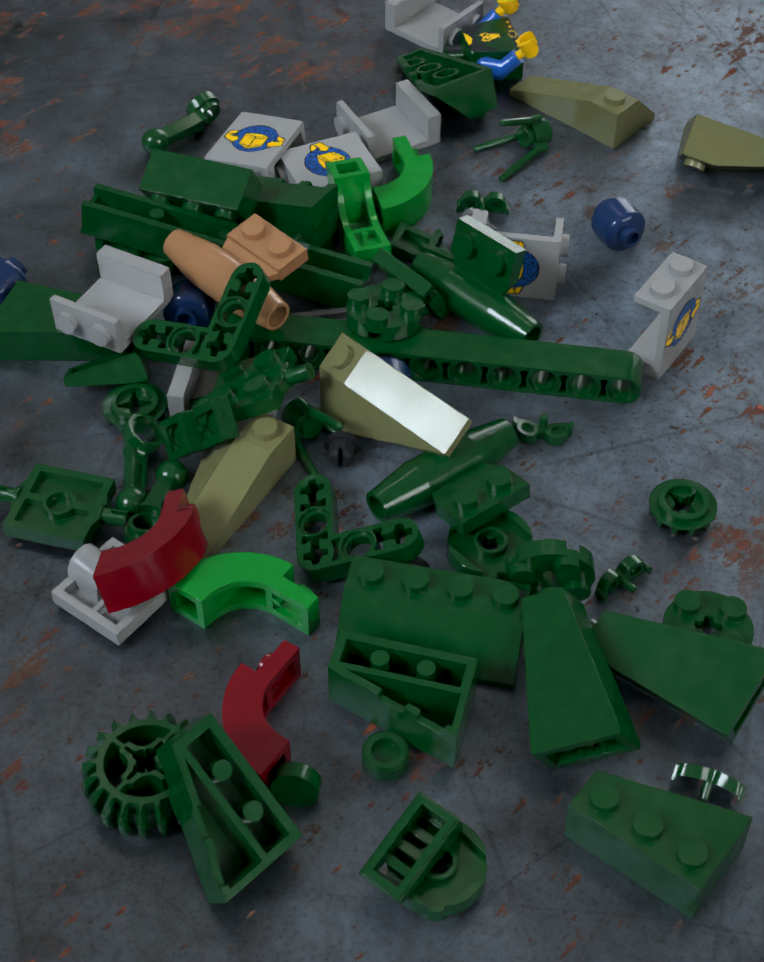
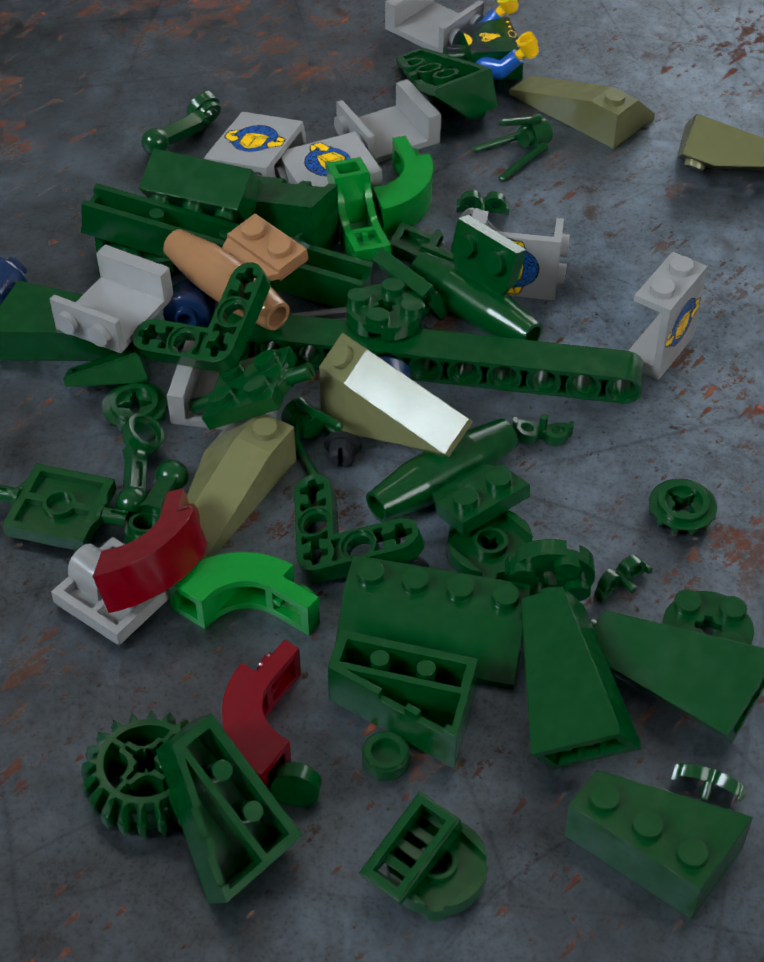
(199, 428): dark green slope -> none
(616, 222): dark blue head -> none

